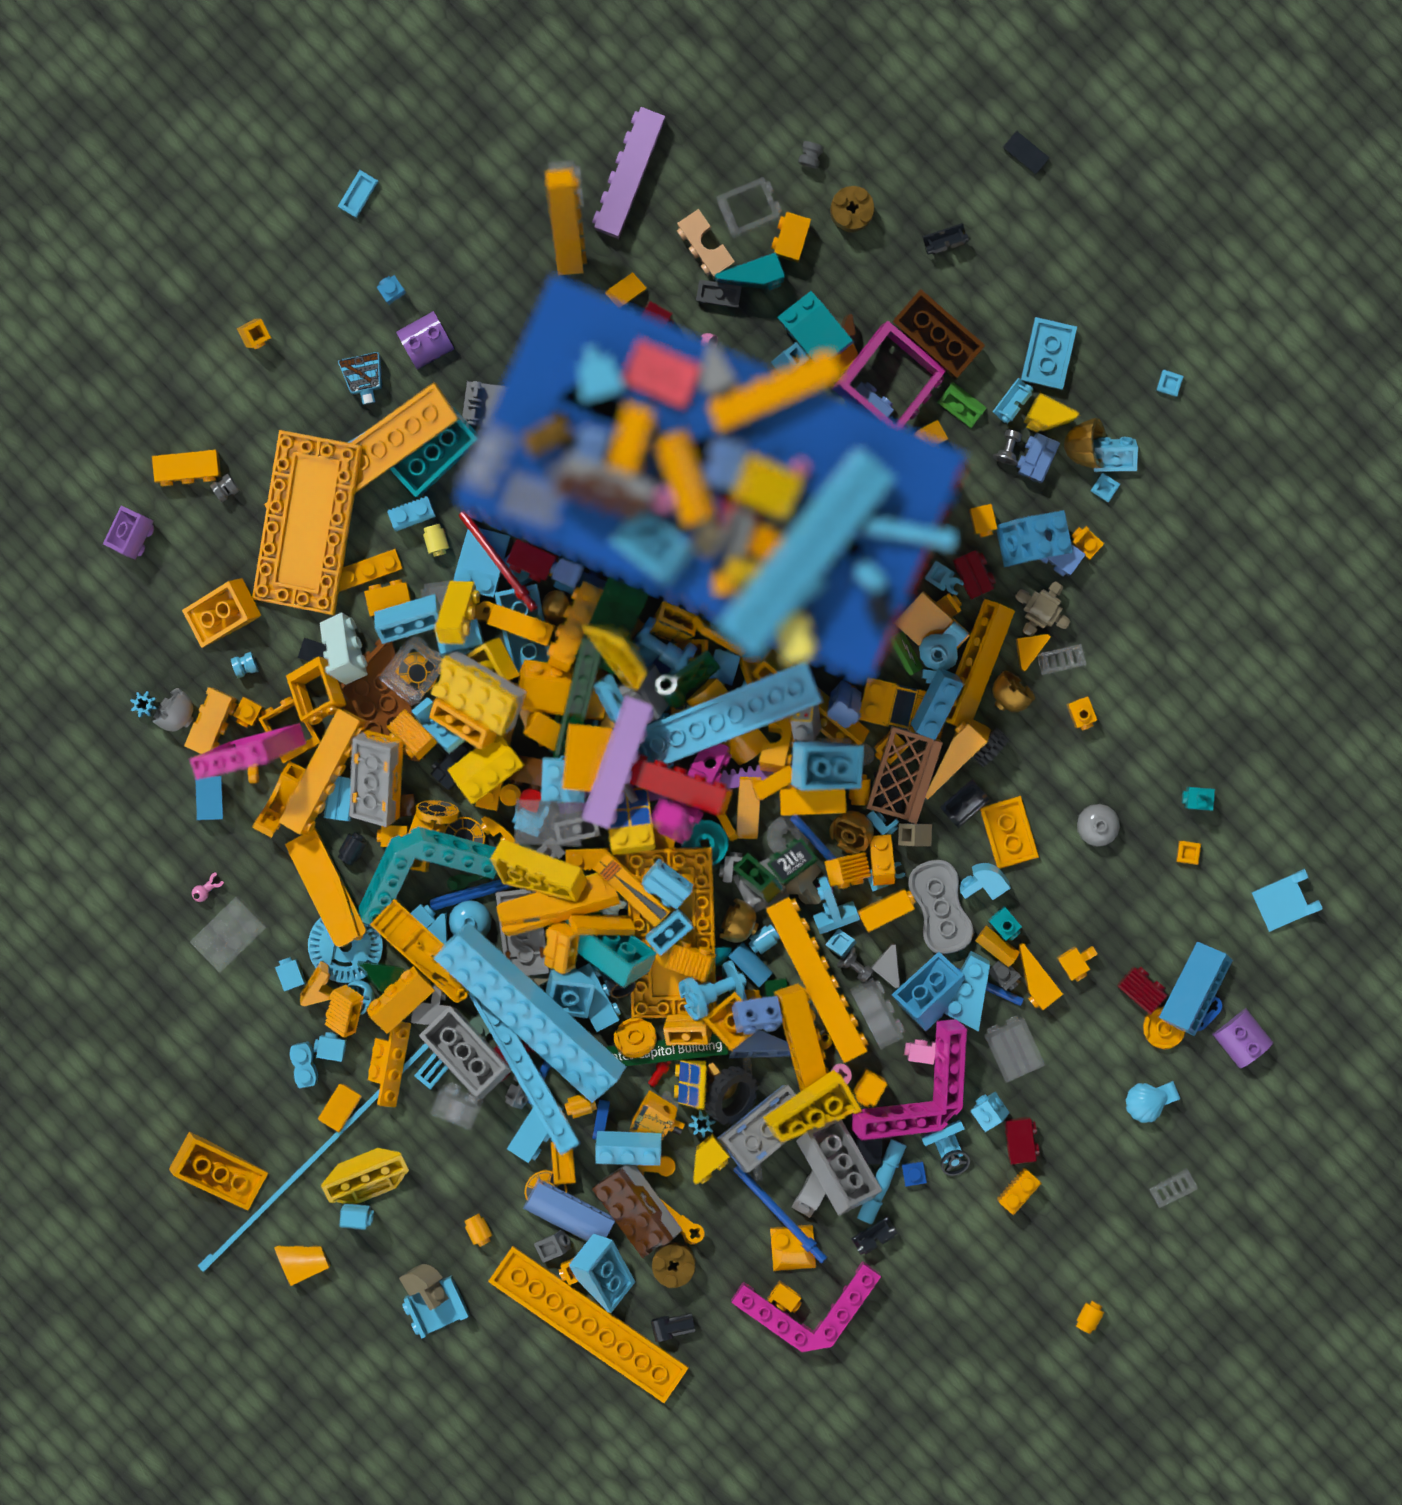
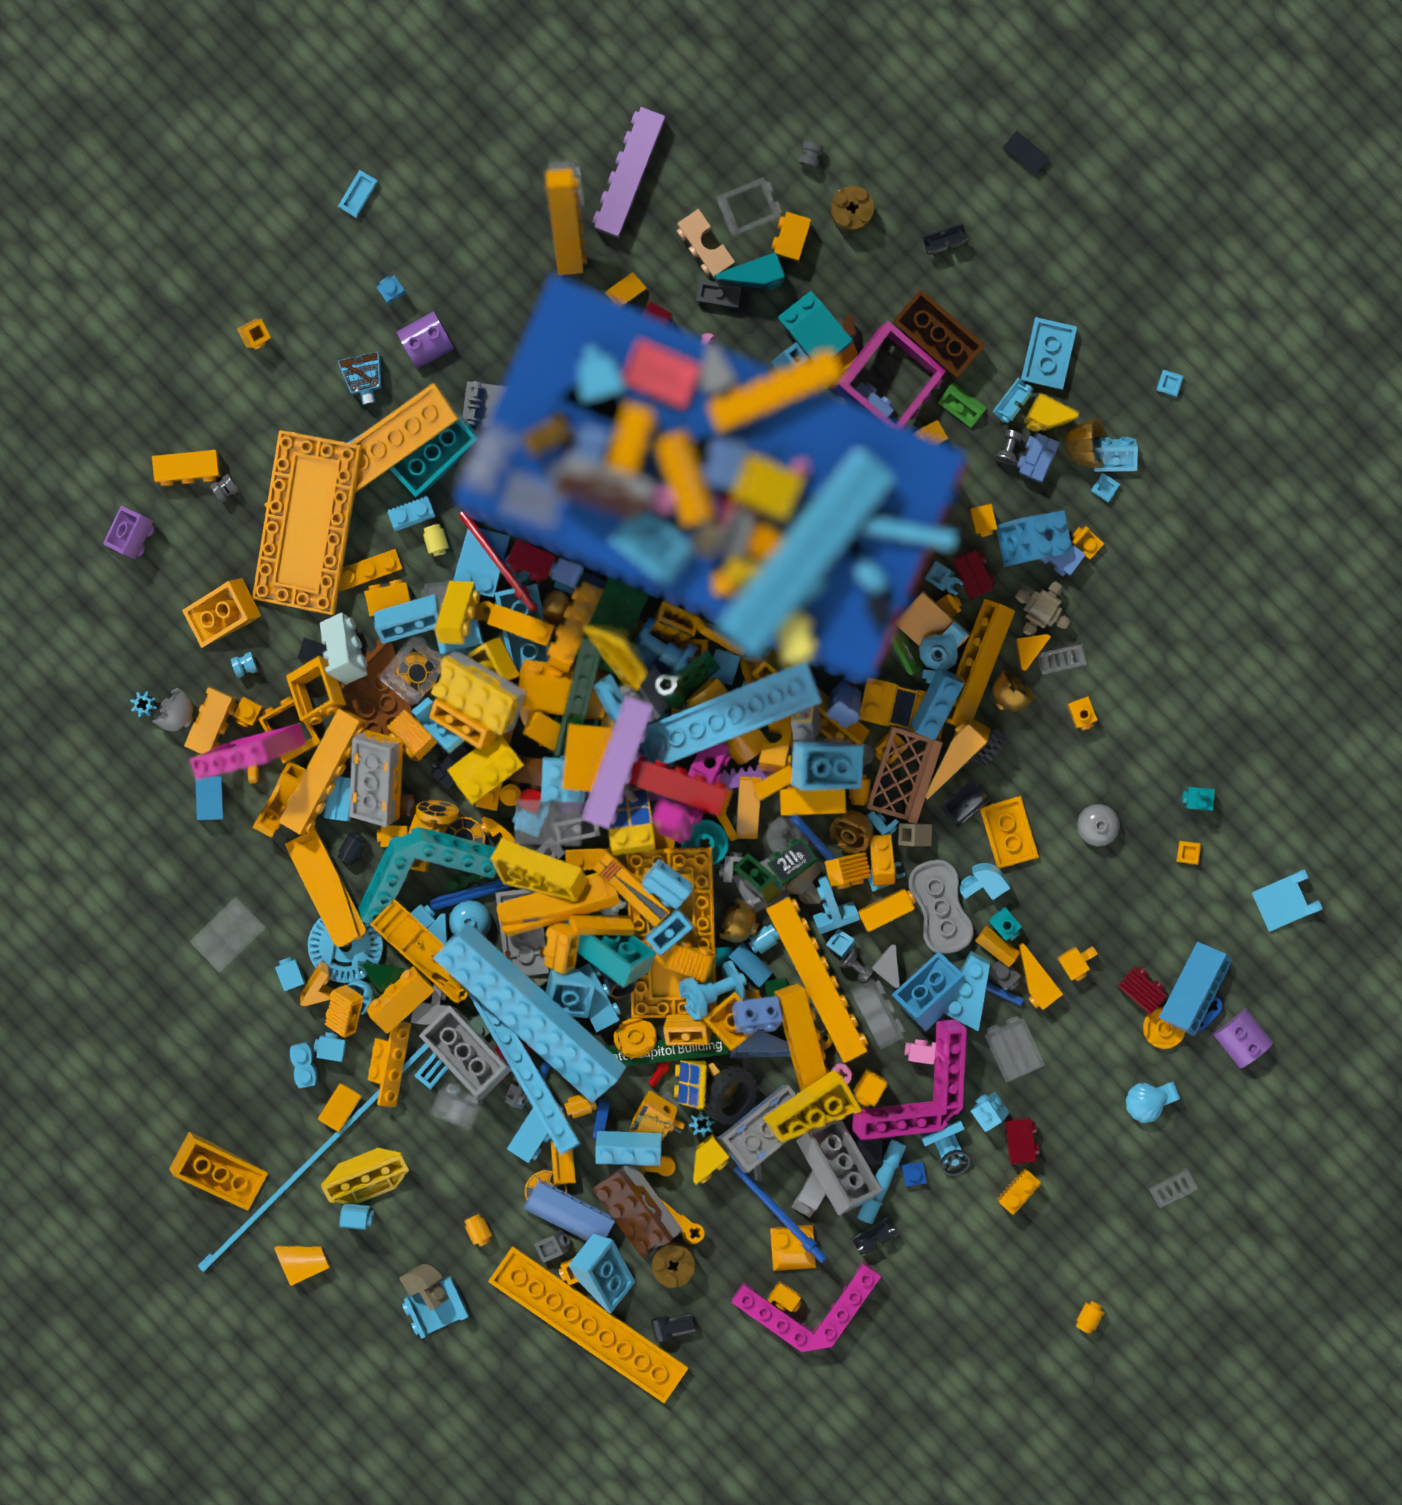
(203, 890): bright pink arm -> none

